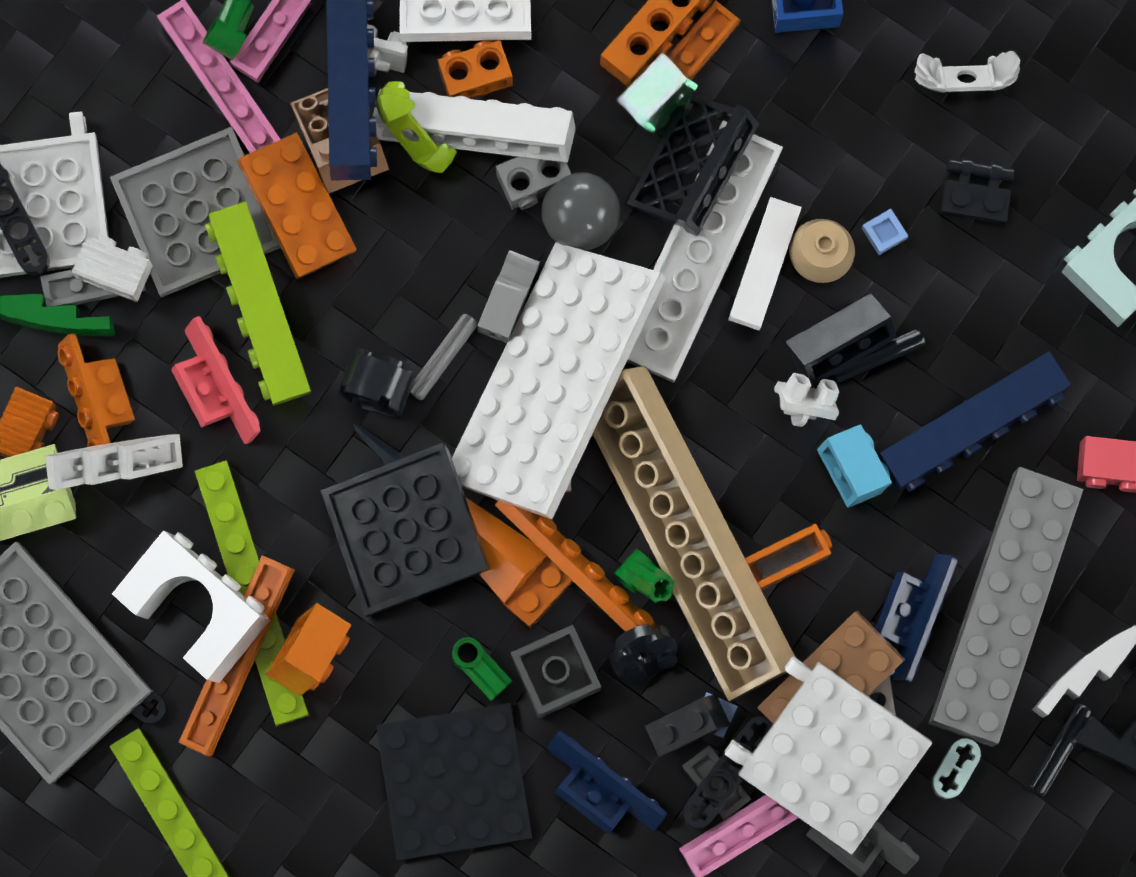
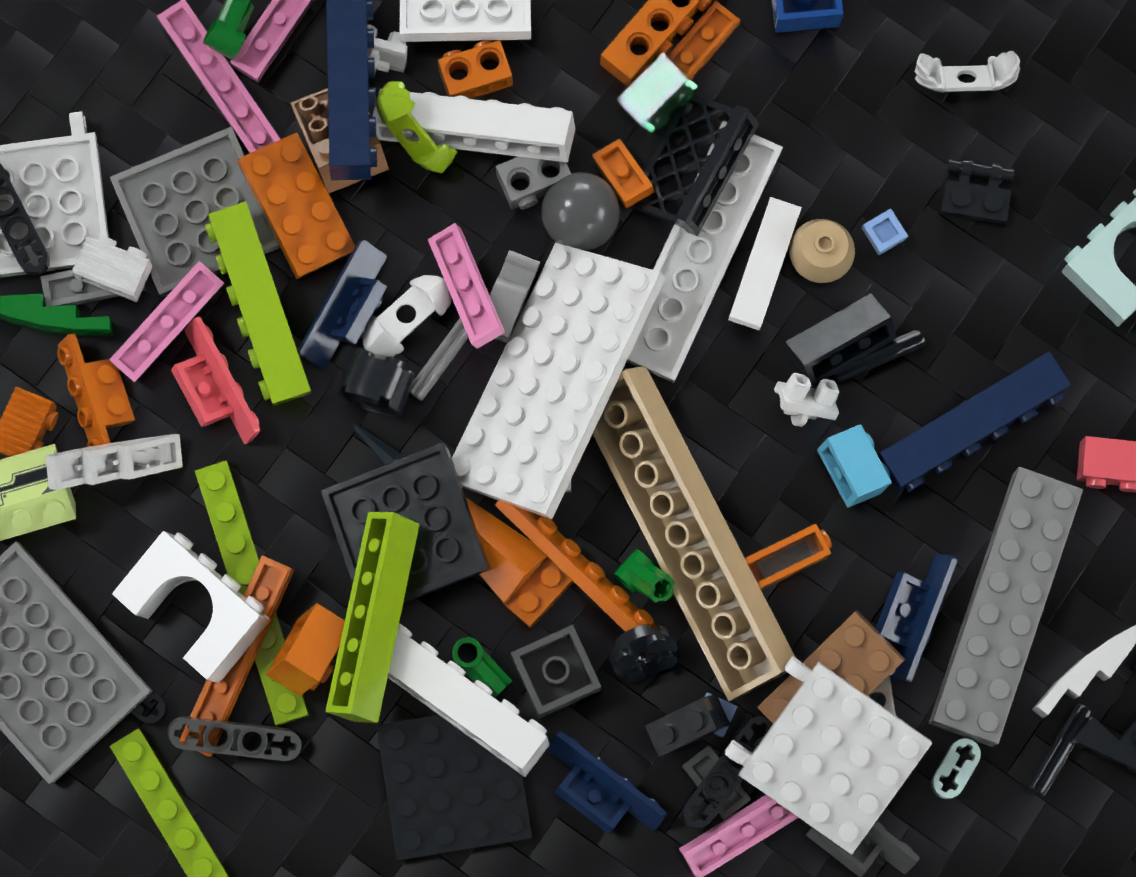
(166, 321): none -> bright pink plate
(235, 734): none -> dark grey beam
(347, 306): none -> dark blue bracket
(372, 617): none -> lime brick
(386, 332): none -> white piece
(466, 286): none -> bright pink plate
(466, 703): none -> white brick
(623, 173): none -> orange plate

